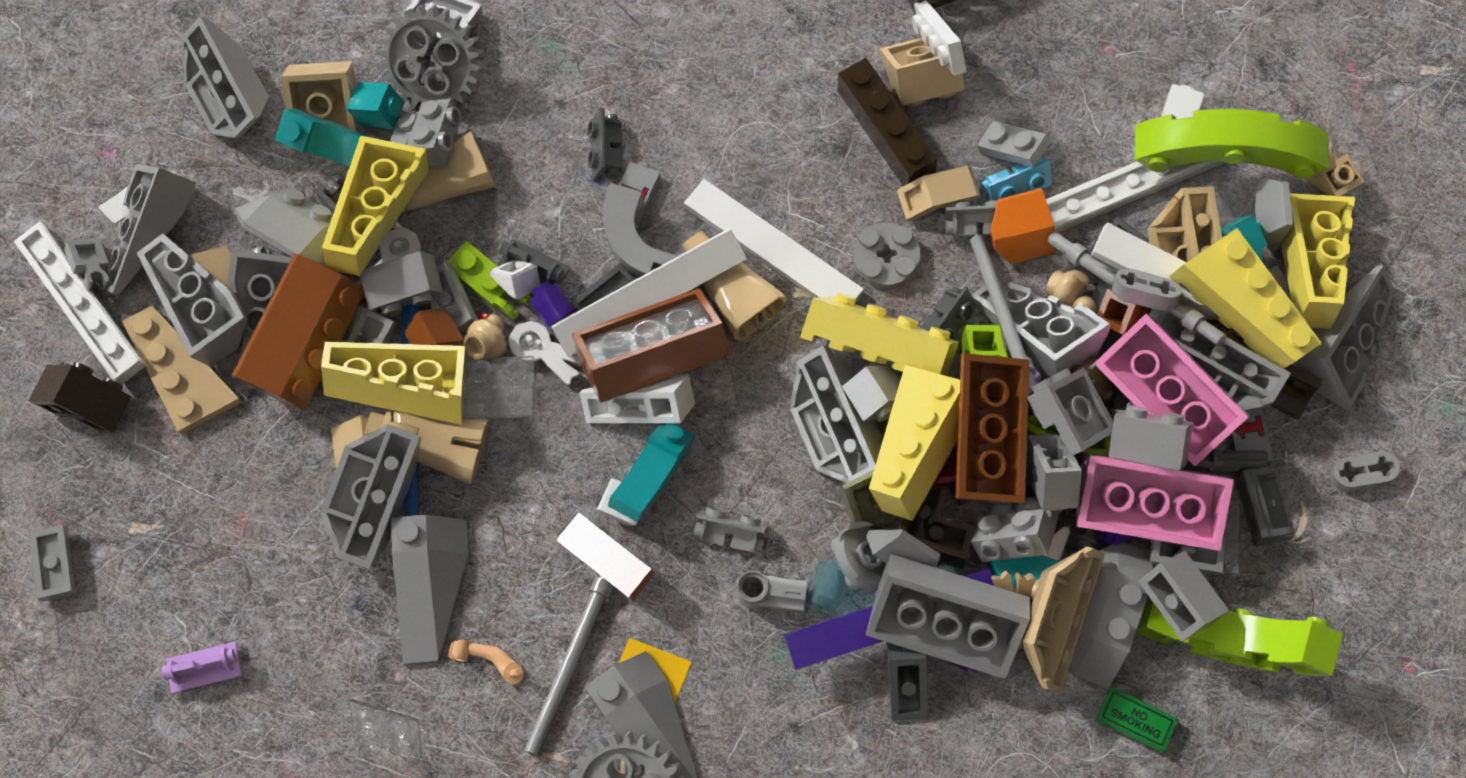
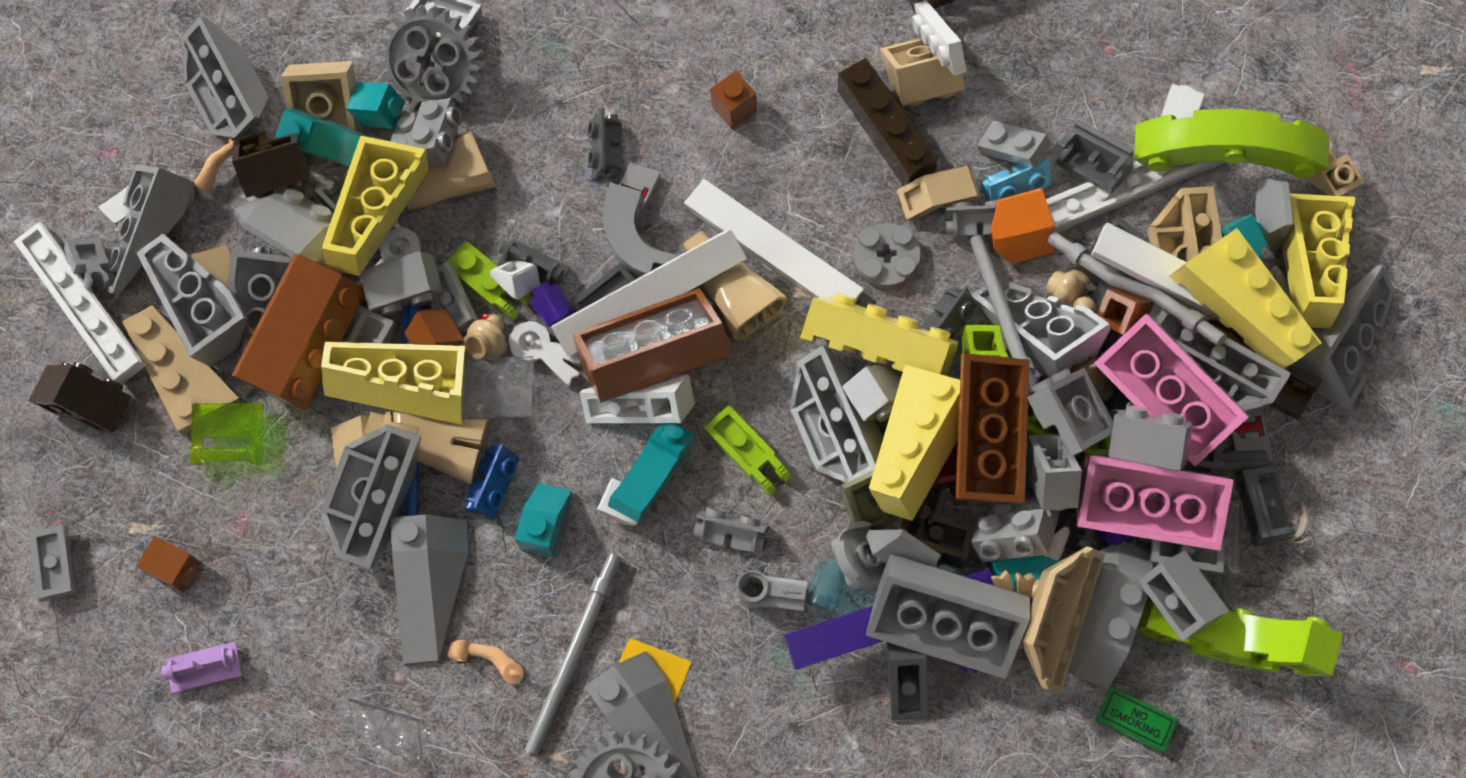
(169, 564): none -> dark orange brick
(207, 176): none -> light nougat piece
(227, 422): none -> clear neon green plate
(269, 164): none -> dark brown brick
(498, 467): none -> blue hinge
(543, 520): none -> teal slope
(606, 556): tile -> none
(733, 99): none -> dark orange brick
(745, 448): none -> lime hinge
(1095, 157): none -> dark grey hinge
(1146, 289): light grey beam -> none
(1366, 478): light grey beam -> none

